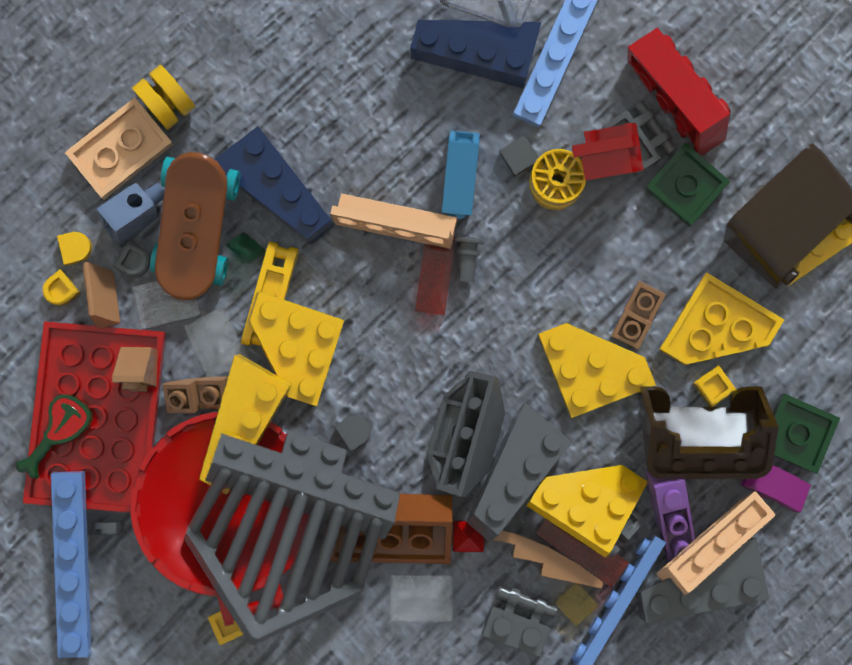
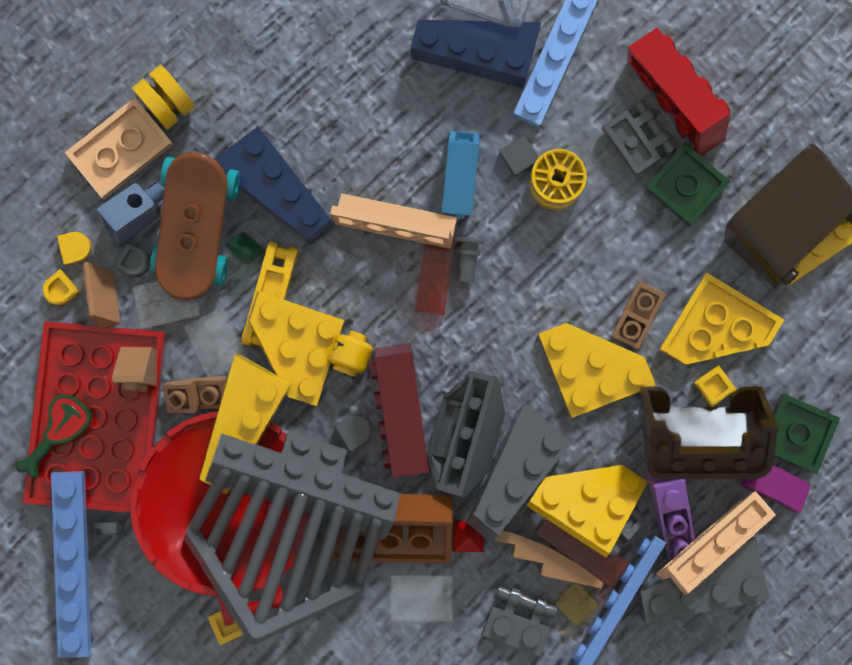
(351, 354): none -> yellow head
(400, 409): none -> dark red wedge
(610, 151): red plate -> none

